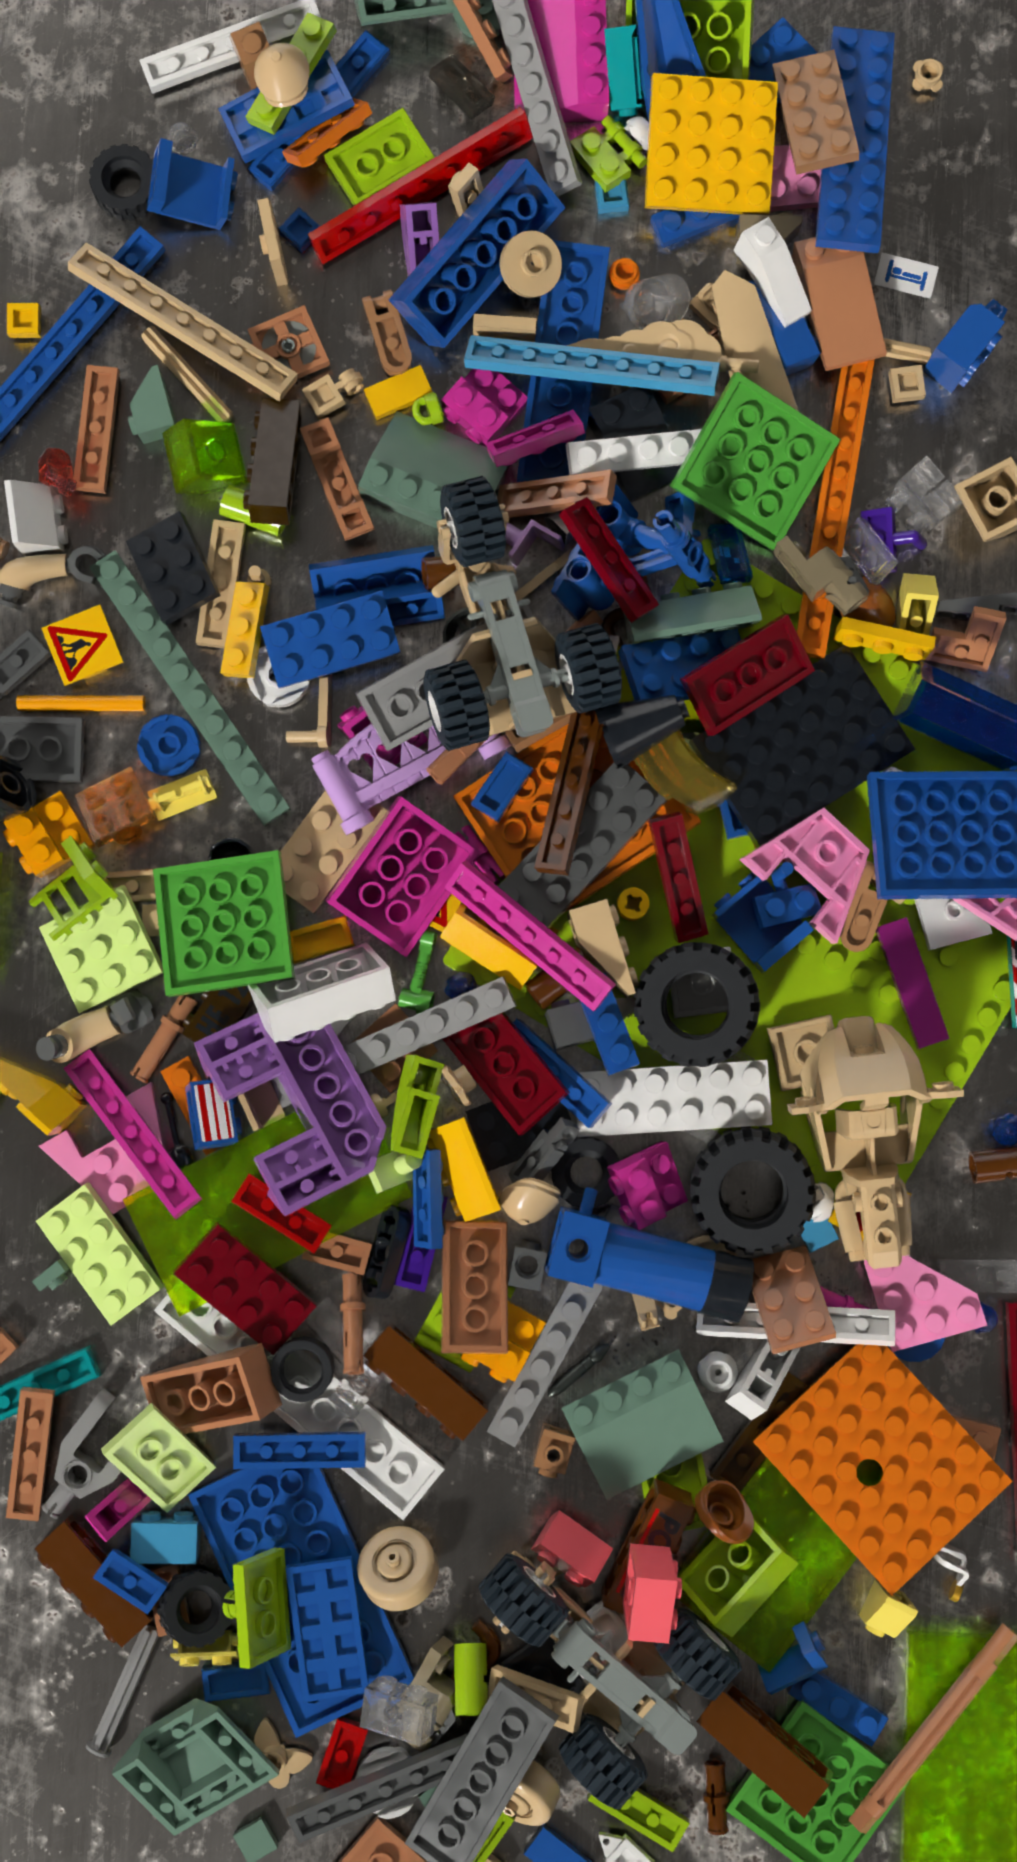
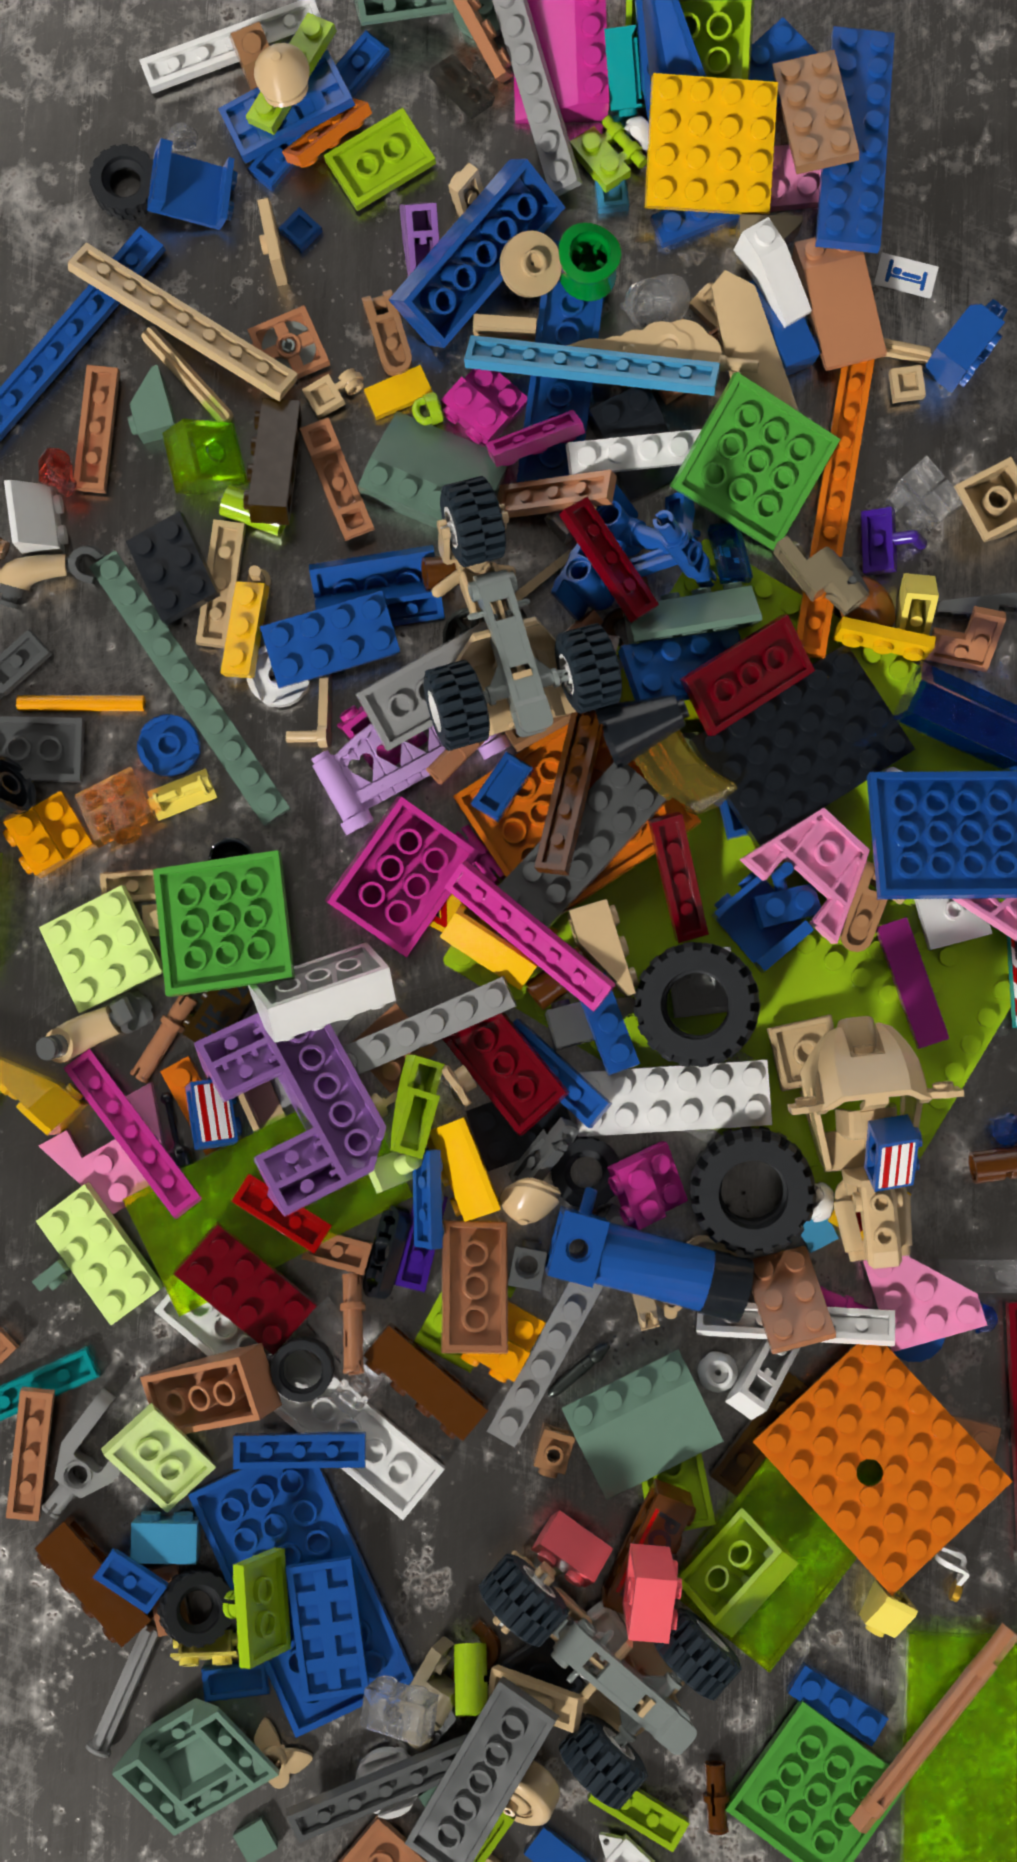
(24, 320): yellow plate -> none
(82, 645): yellow piece -> none
(91, 879): lime plate -> none
(117, 1509): dark pink slope -> none
(321, 852): tan plate -> none
(321, 939): yellow tile -> none
(341, 1753): red plate -> none
(398, 1568): tan wheel -> none
(416, 997): bright green brick -> none
(419, 185): red plate -> none
(460, 984): clear blue plate -> none
(522, 539): lavender bracket -> none
(588, 261): none -> green hat
(624, 273): orange plate -> none
(628, 907): yellow wheel -> none
(724, 1512): dark orange hat -> none
(766, 1749): reddish brown brick -> none
(797, 1661): blue bracket -> none
(868, 551): clear plate -> none
(892, 1152): none -> blue brick
(931, 67): tan plate -> none

